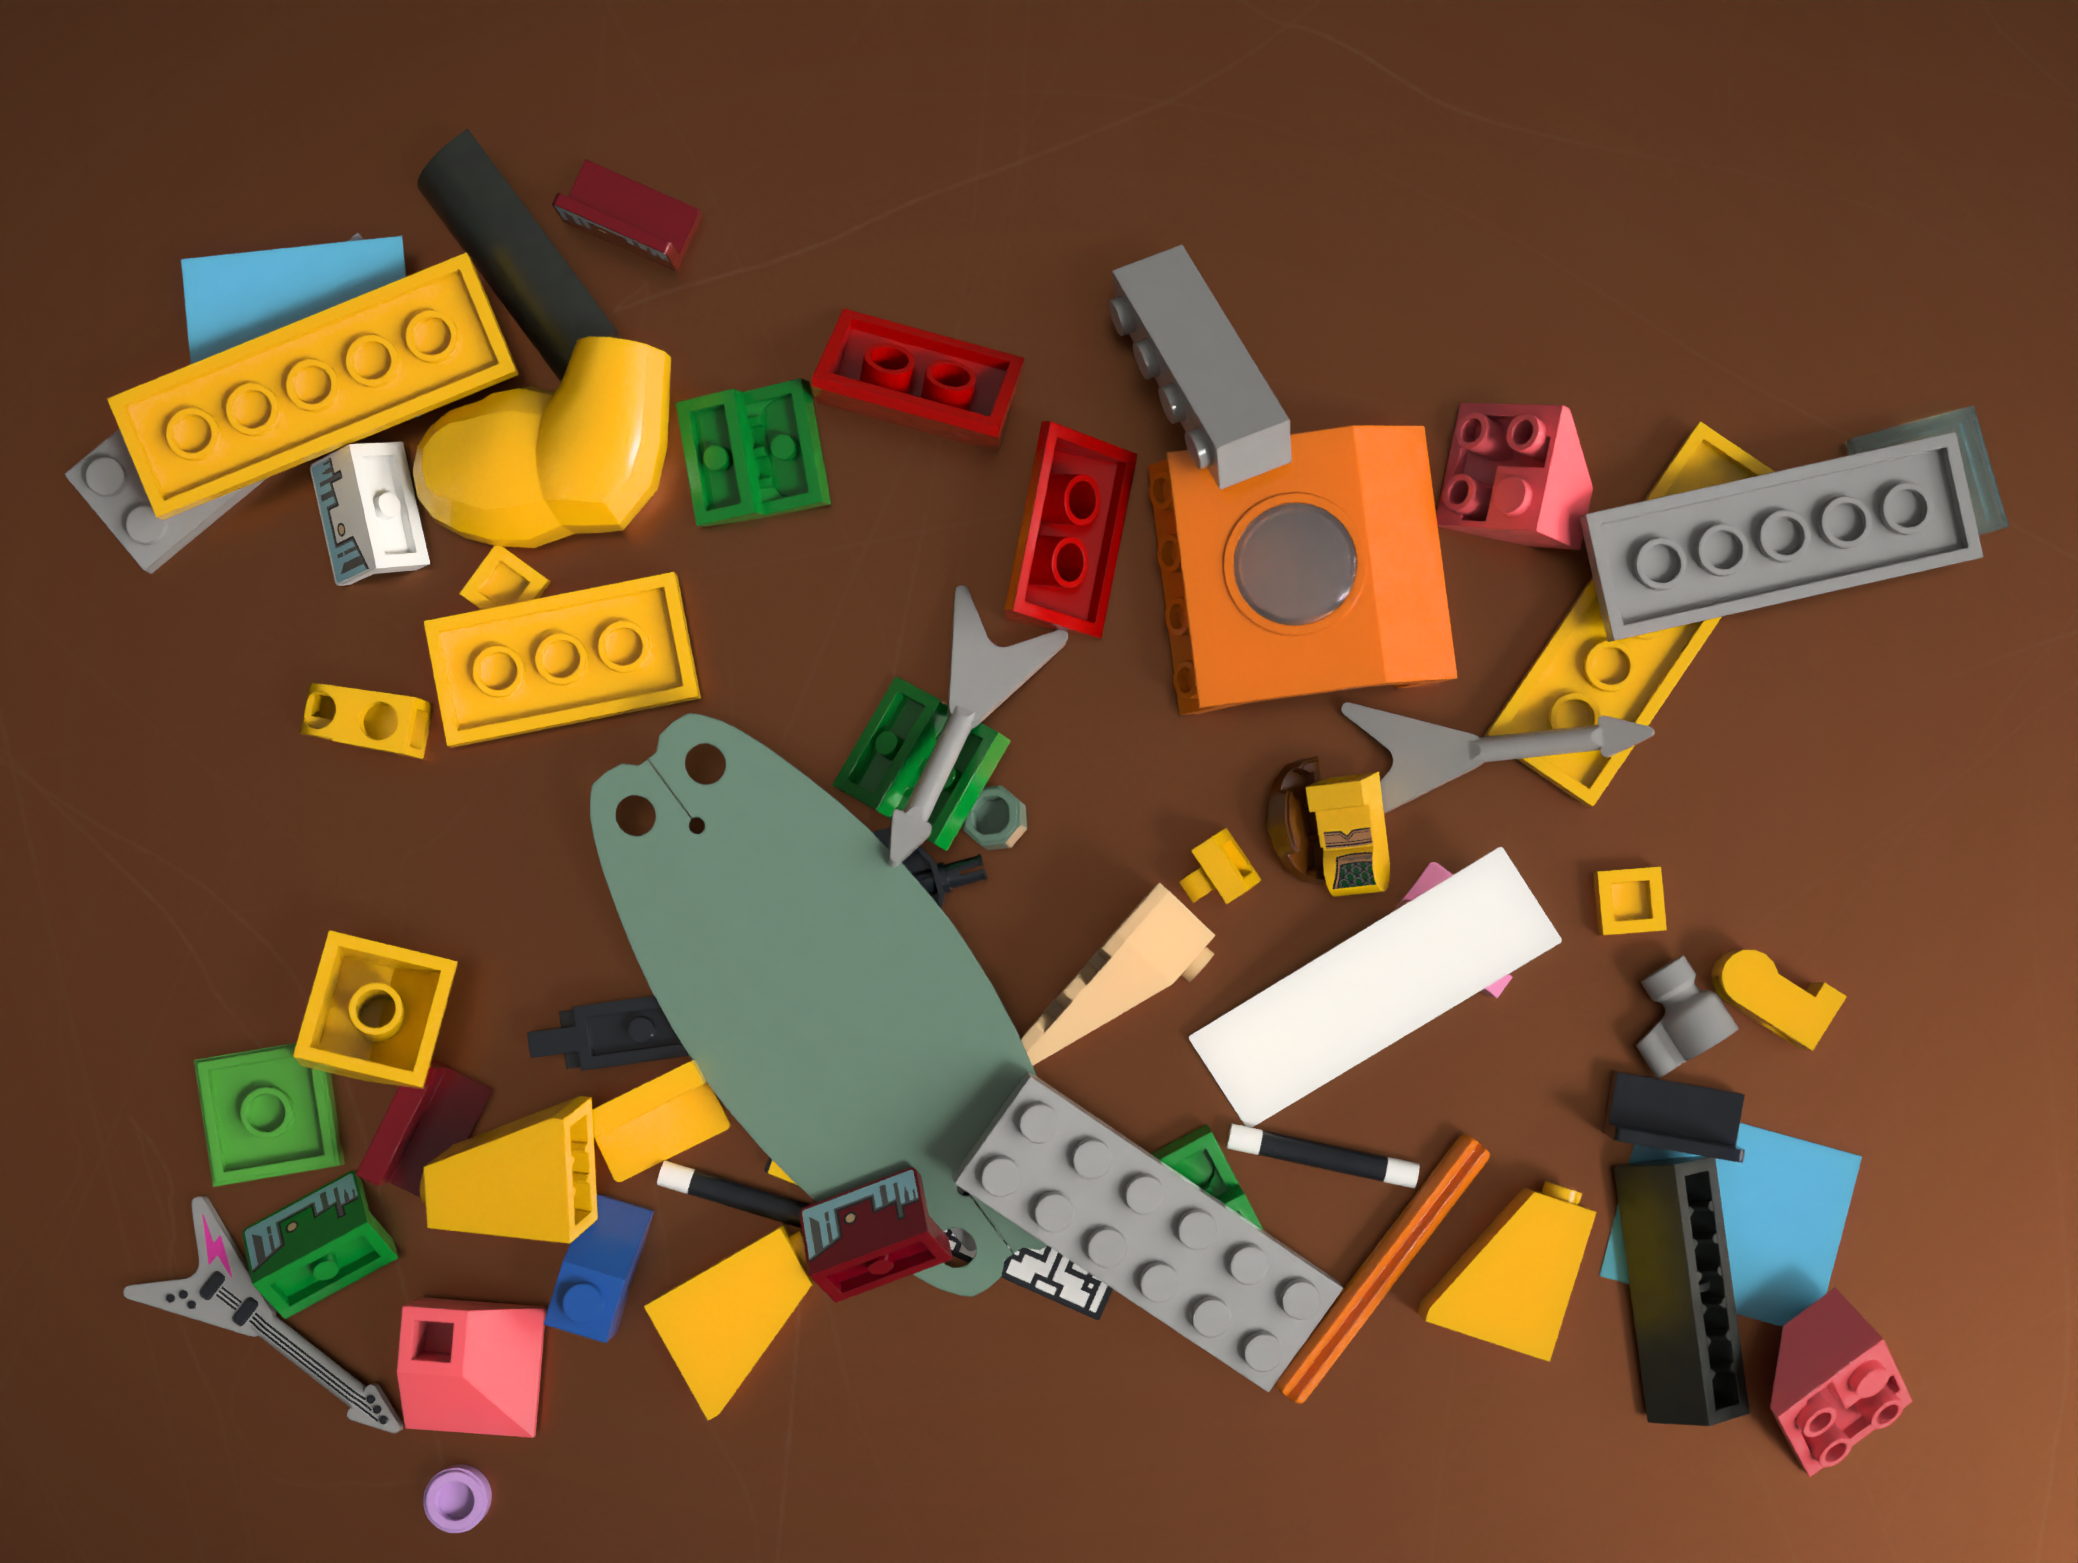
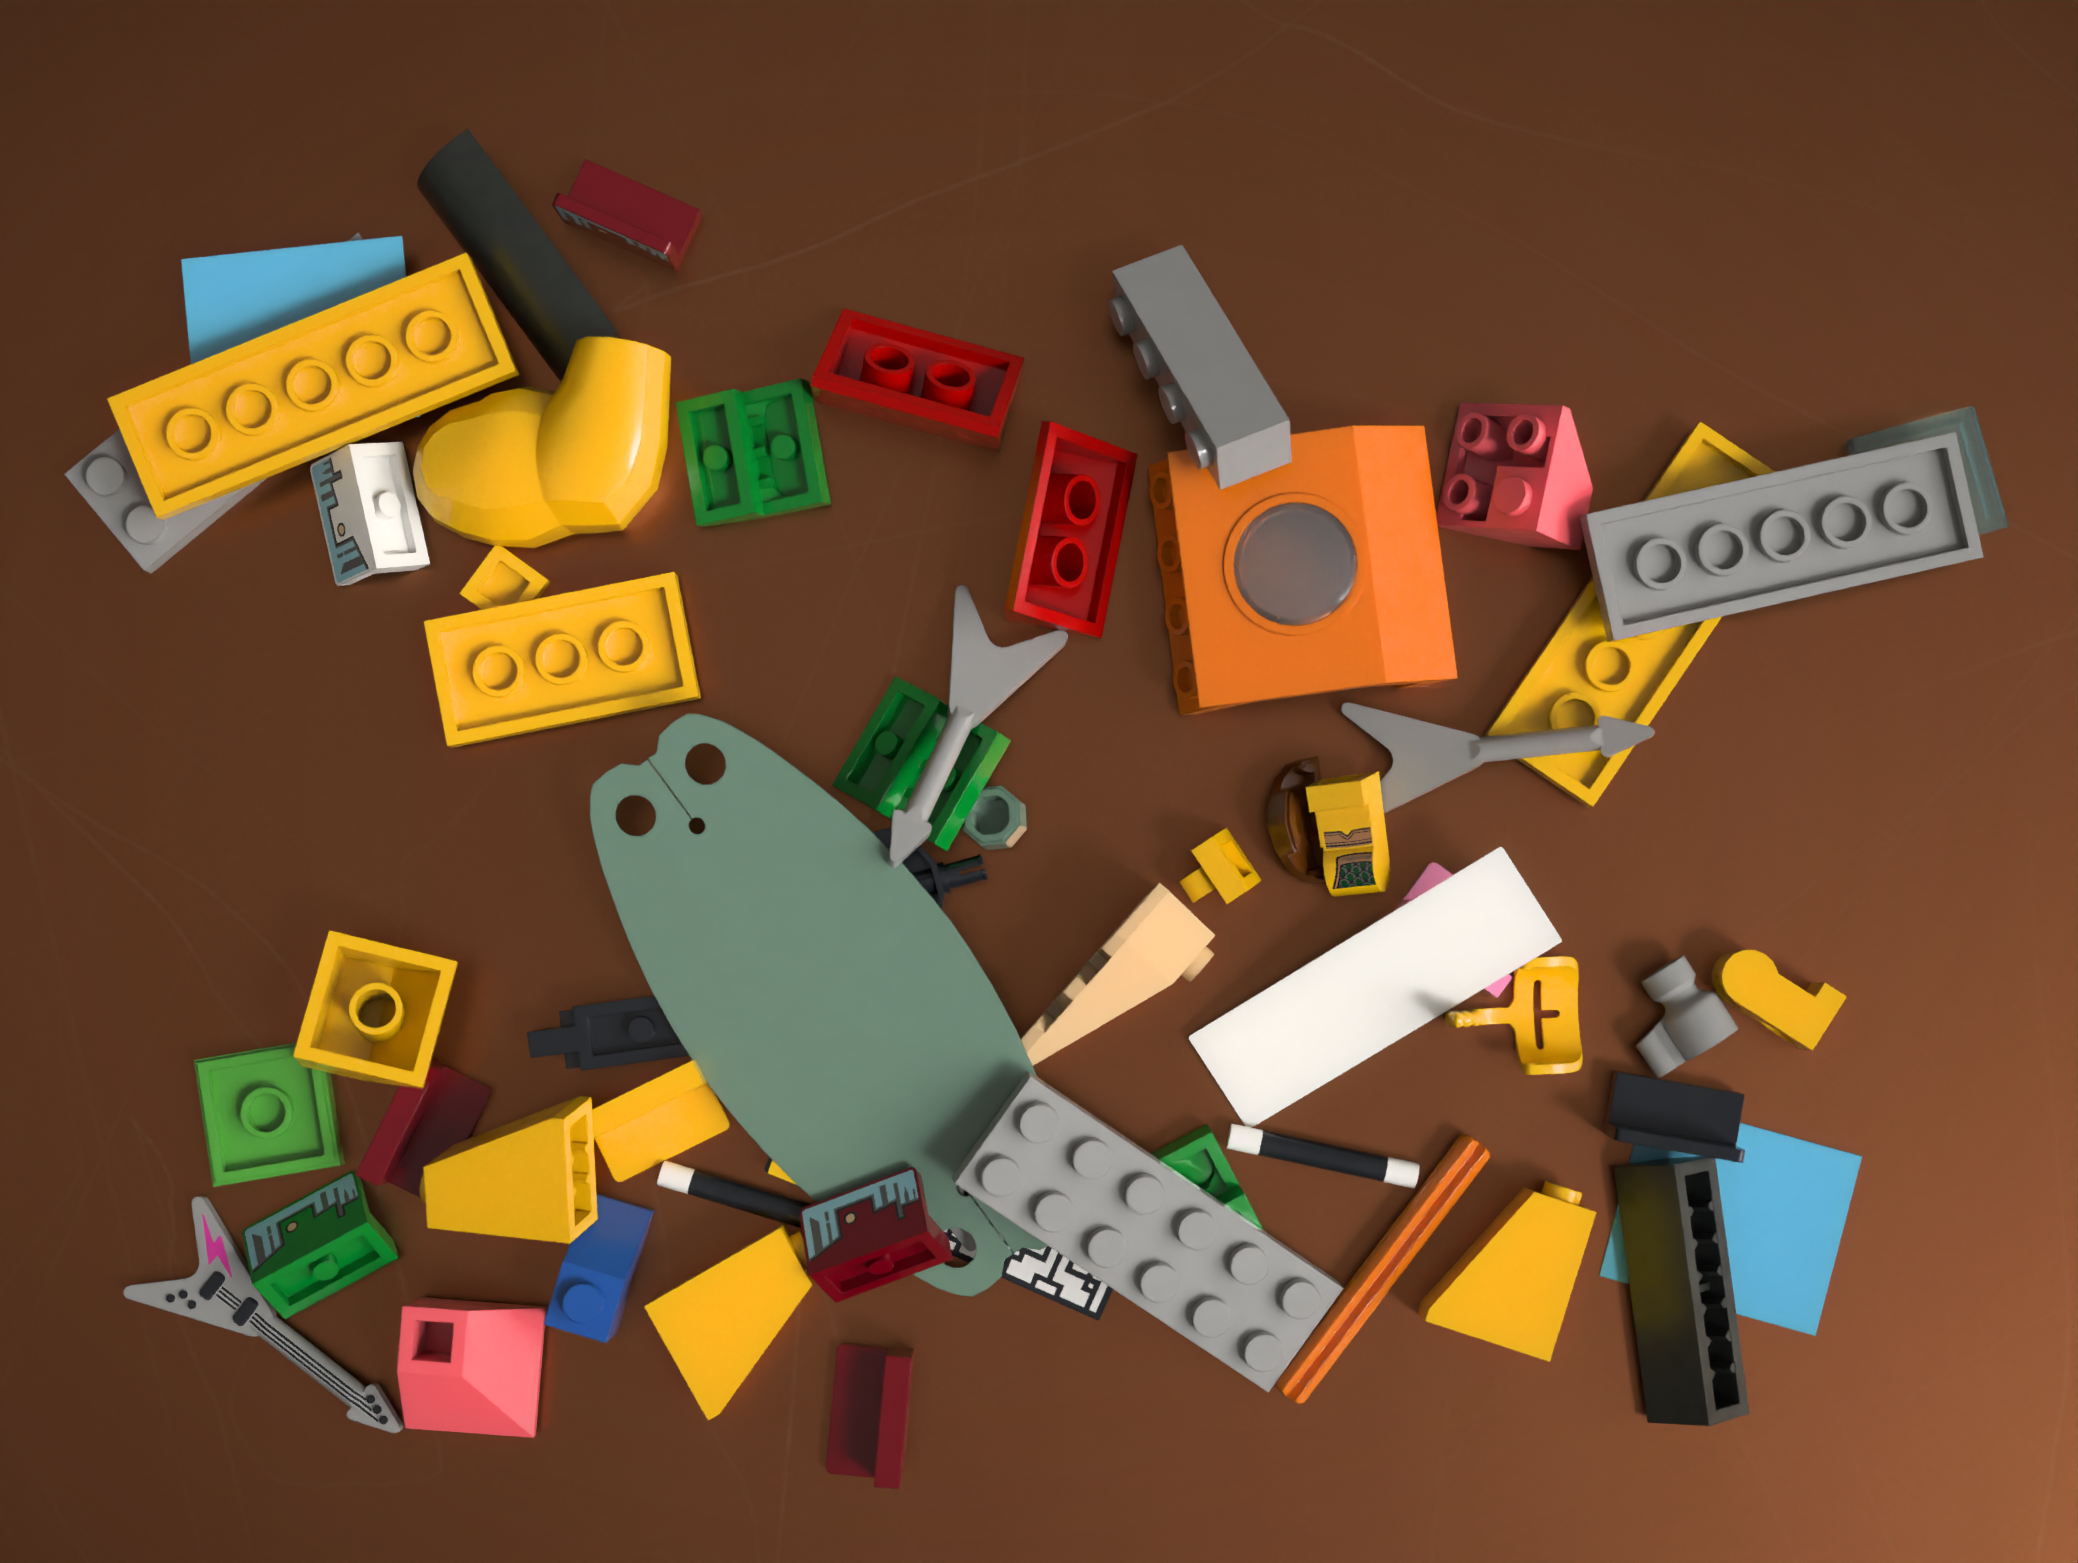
(368, 719): yellow leg -> none
(457, 1498): lavender tile -> none
(870, 1413): none -> dark red panel
(1559, 1035): none -> yellow helmet
(1629, 901): yellow tile -> none
(1833, 1382): coral slope -> none

